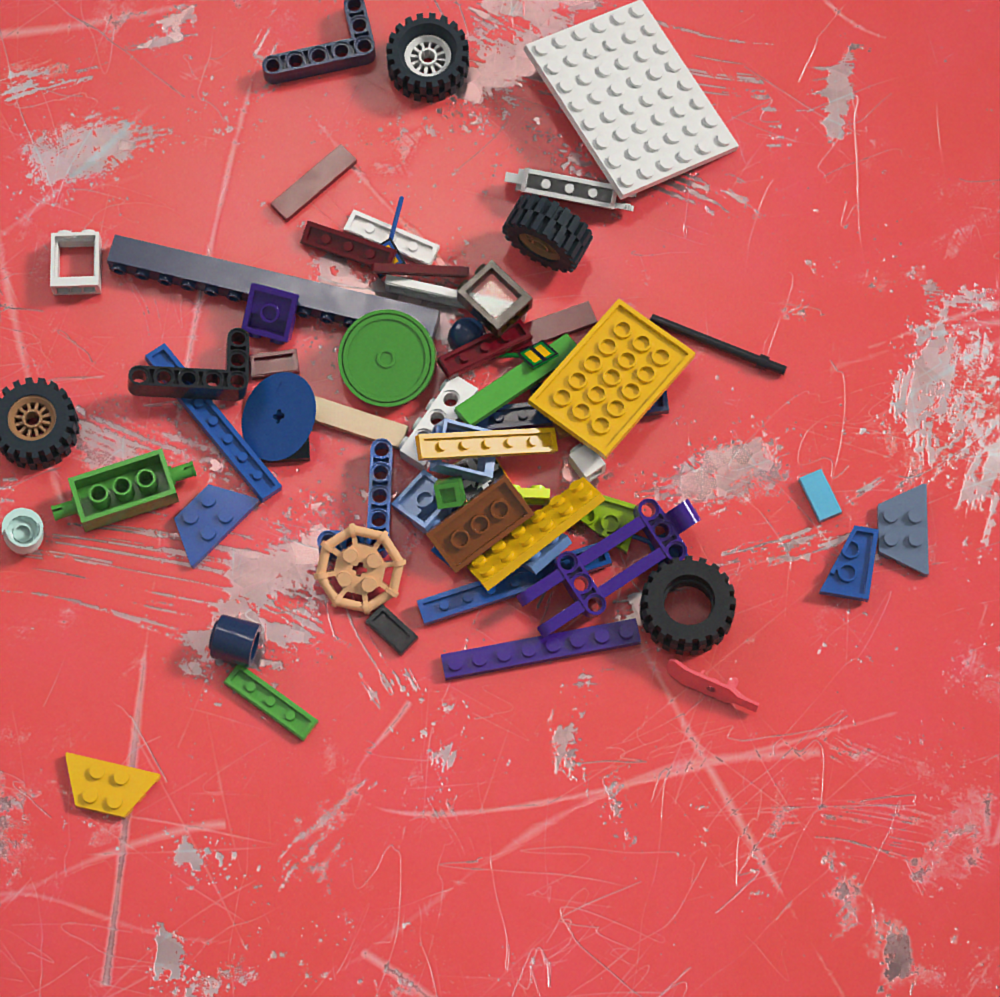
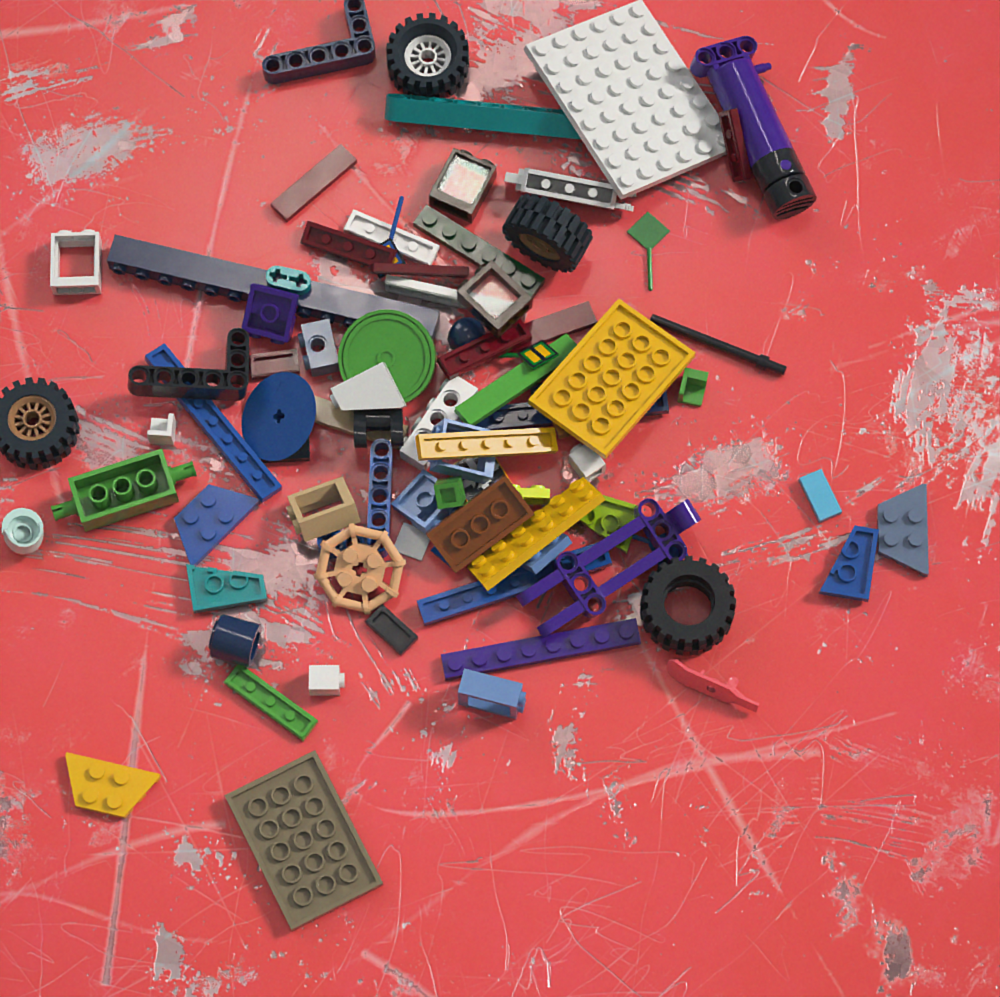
(162, 430): none -> white panel
(222, 589): none -> teal wing
(289, 275): none -> beam
(303, 840): none -> dark tan plate
(319, 334): none -> brick
(325, 680): none -> white brick
(326, 520): none -> tan window
(368, 391): none -> white slope
(378, 420): none -> black connector
(411, 542): none -> white piece
(463, 185): none -> window
(474, 248): none -> plate
(478, 115): none -> teal beam
(491, 694): none -> medium blue window
(648, 233): none -> green piece
(693, 387): none -> bright green panel
(735, 145): none -> dark red tile
(766, 141): none -> dark purple piece

